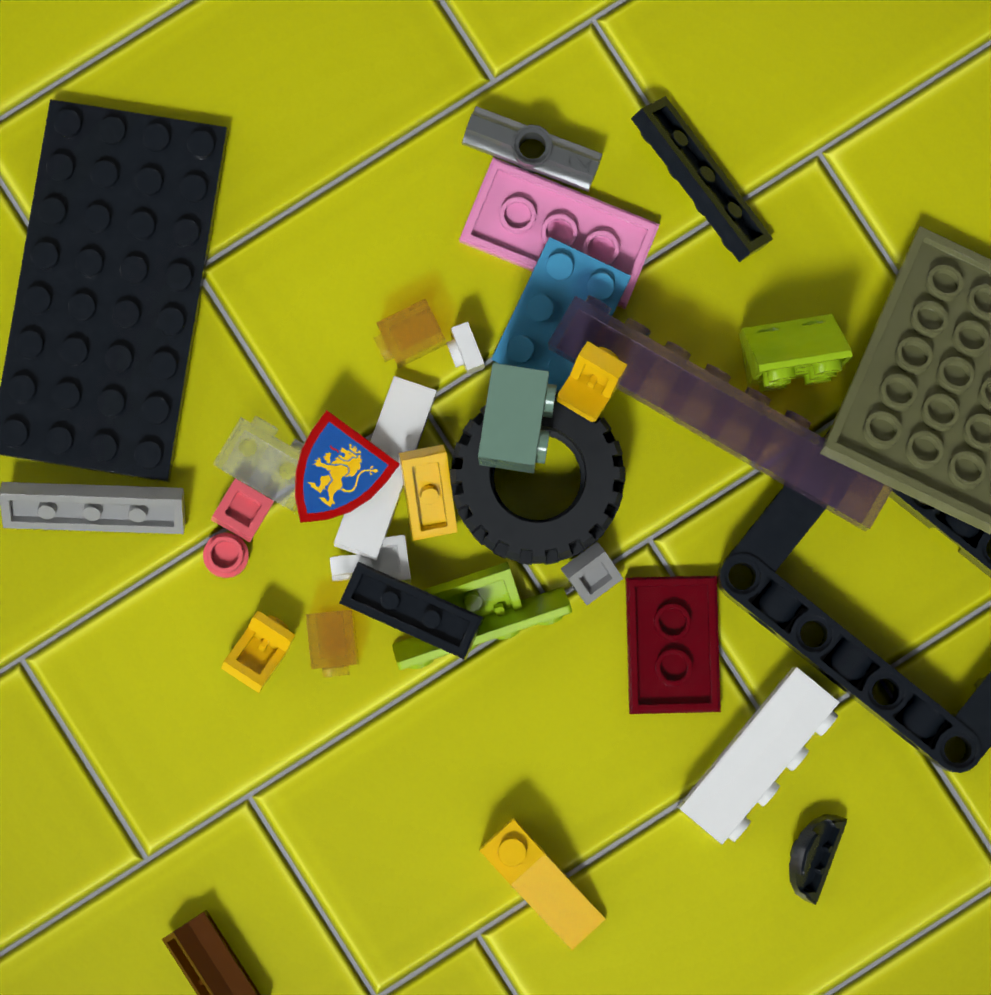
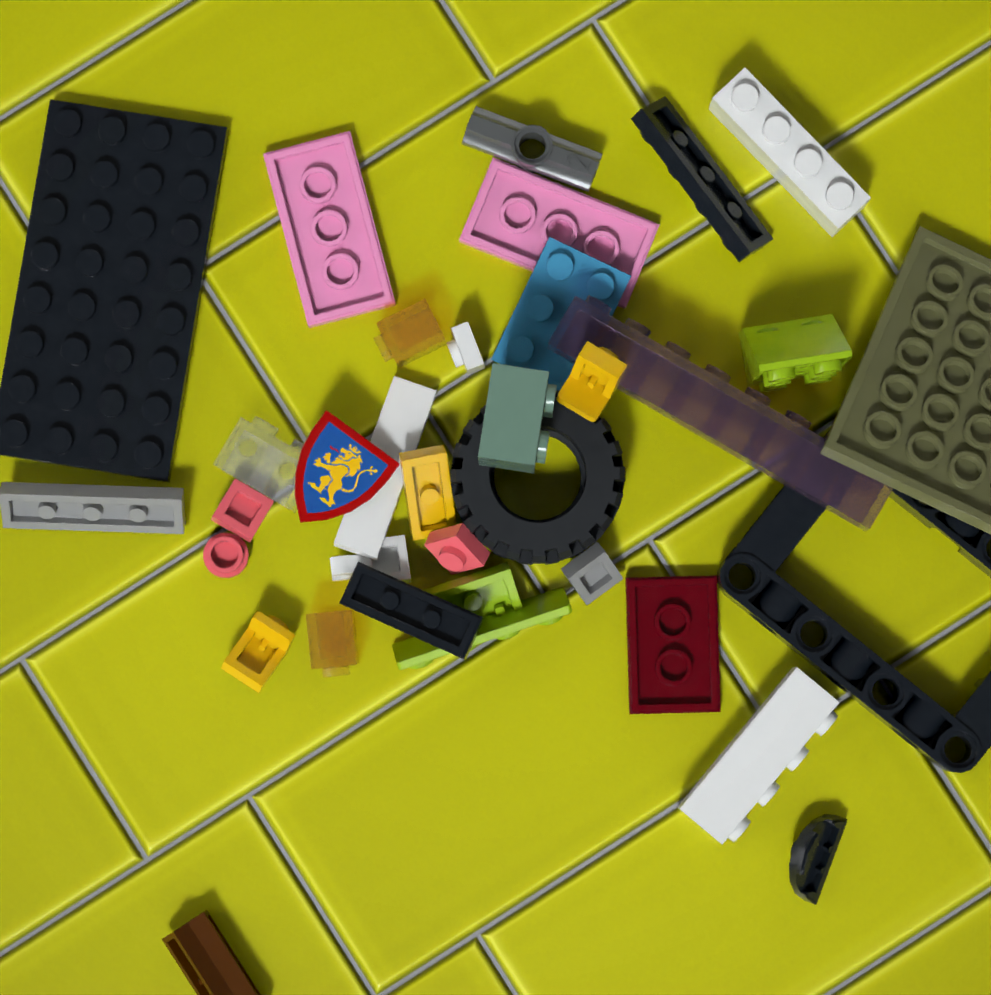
(329, 229): none -> bright pink tile
(457, 548): none -> coral plate
(542, 883): yellow slope -> none
(788, 152): none -> white brick

